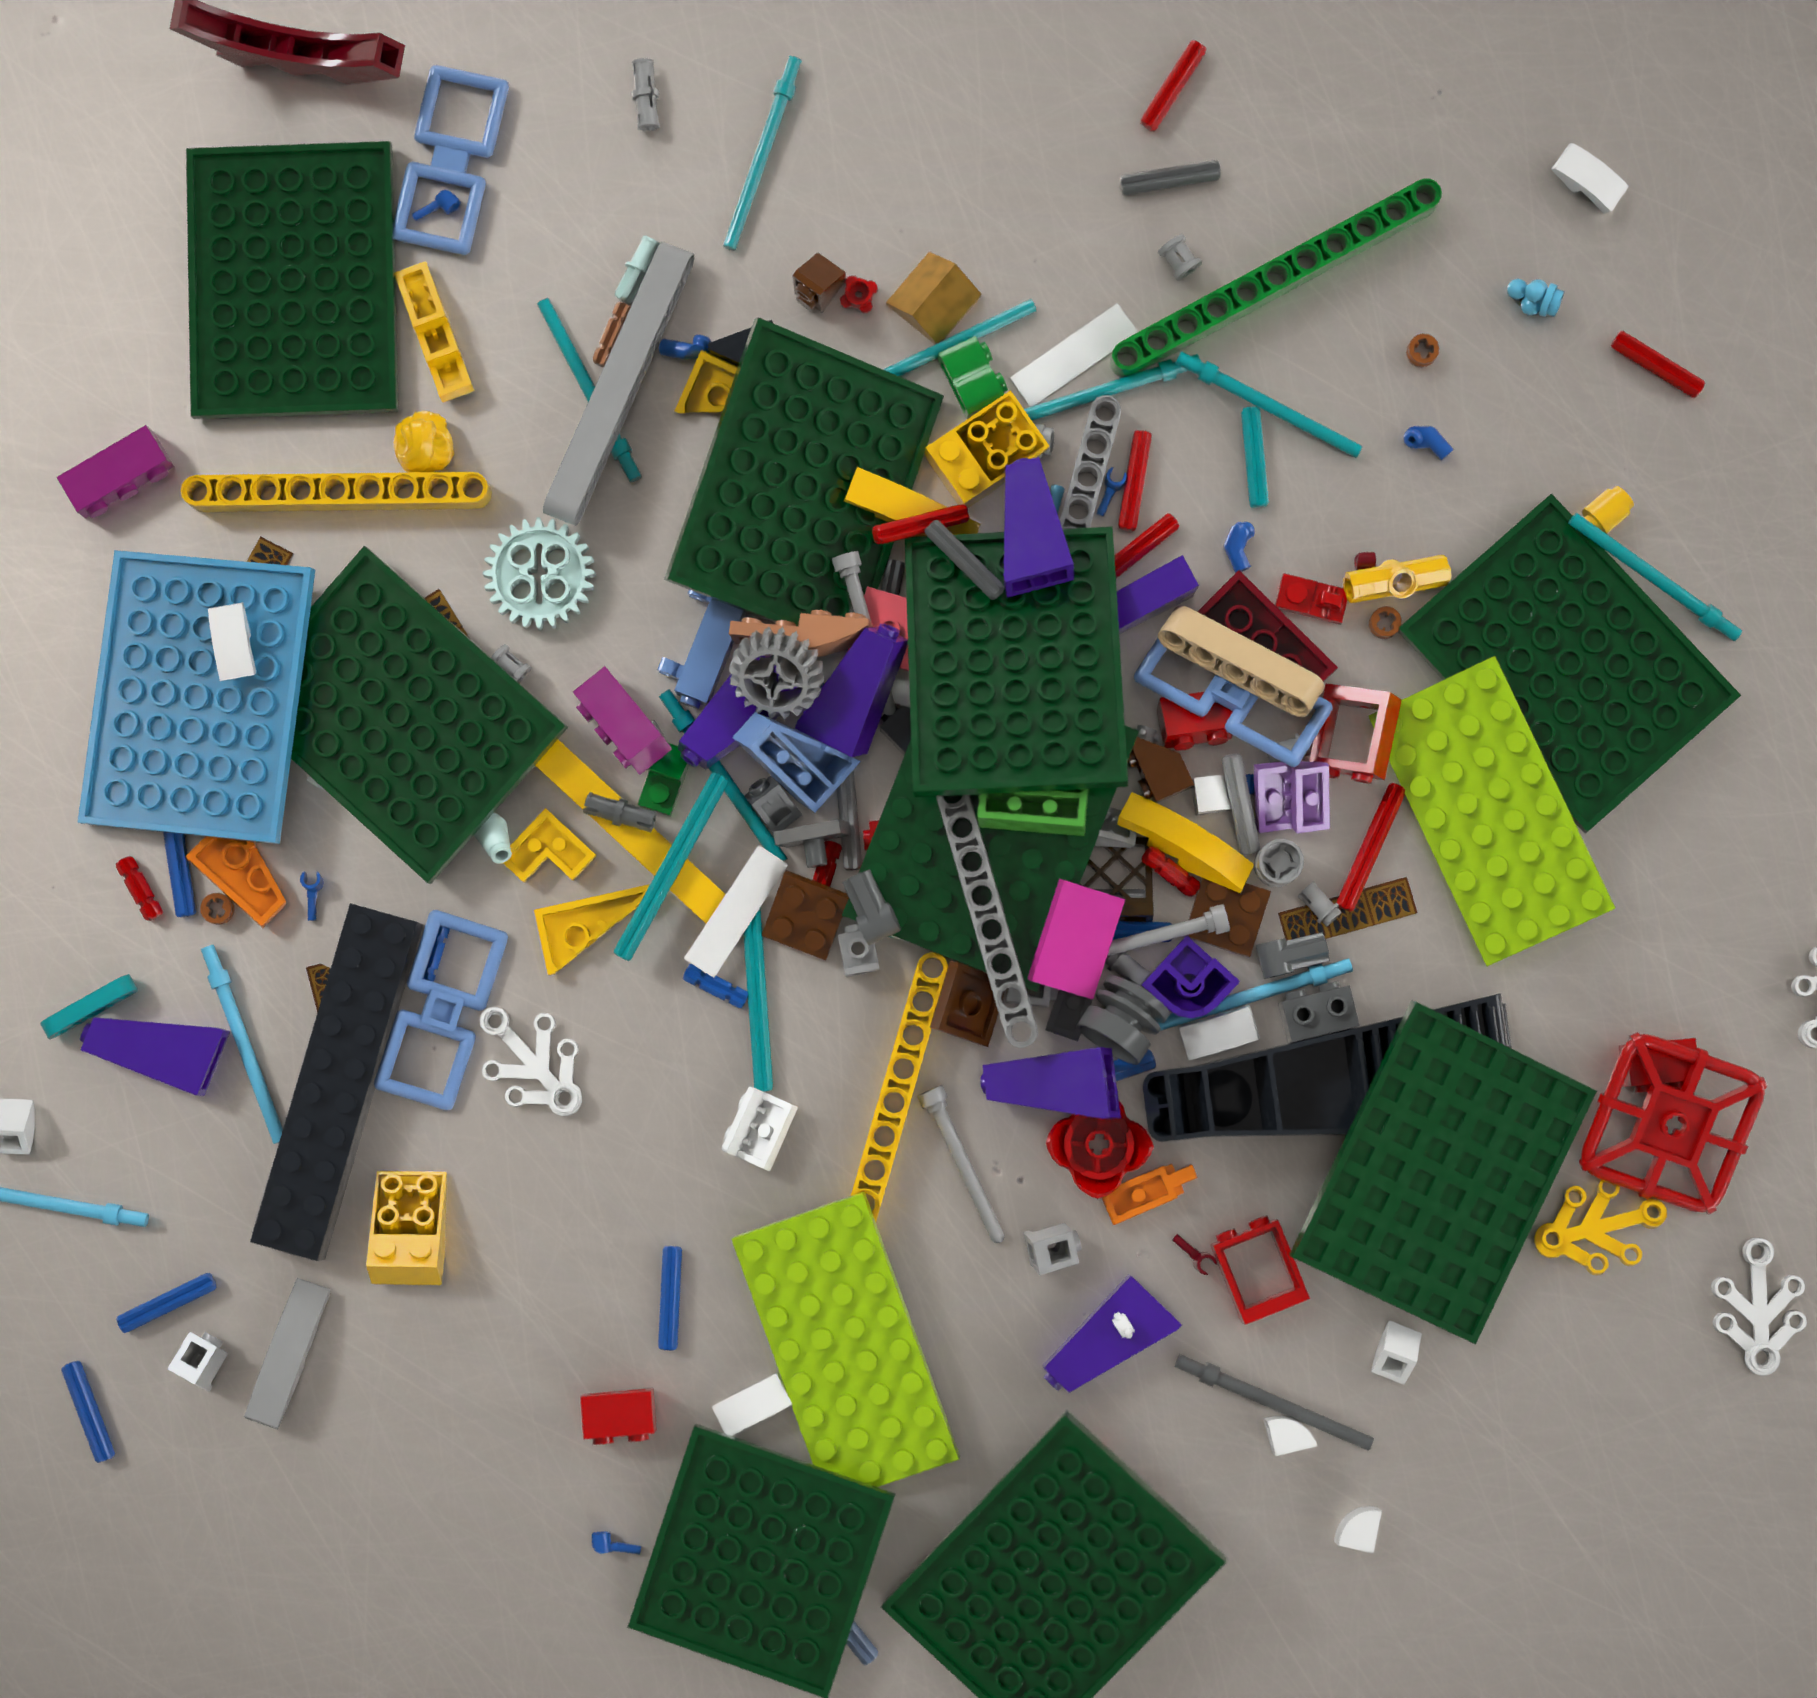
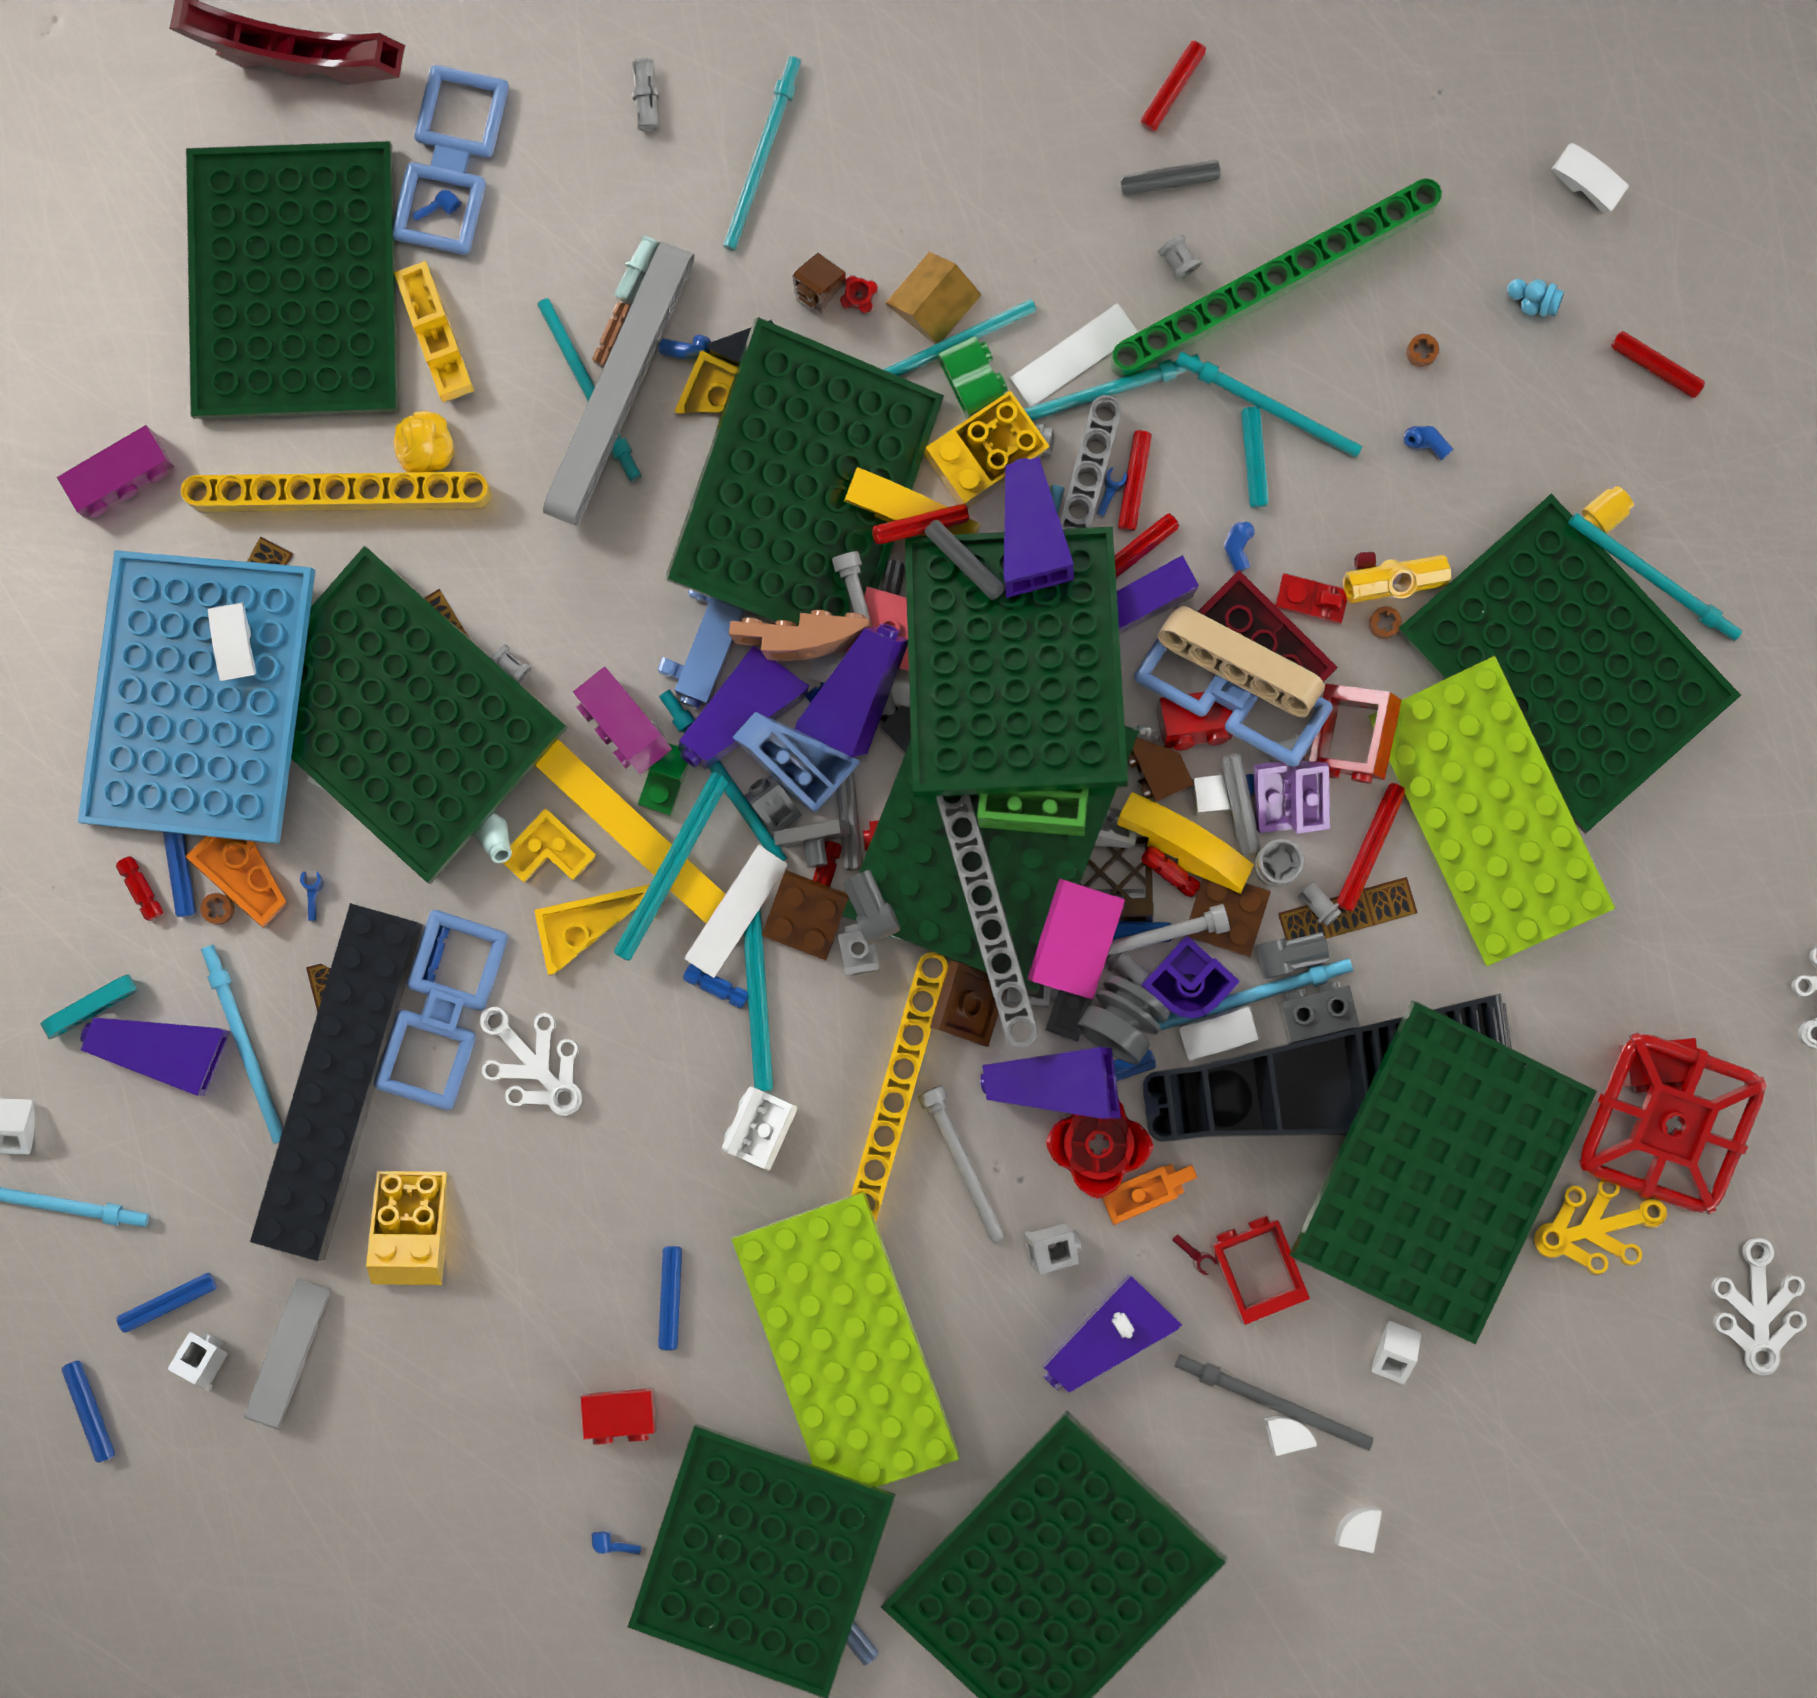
(508, 575): light aqua gear -> none
(620, 812): dark grey pin -> none
(752, 1405): white slope -> none
(793, 663): light grey gear -> none

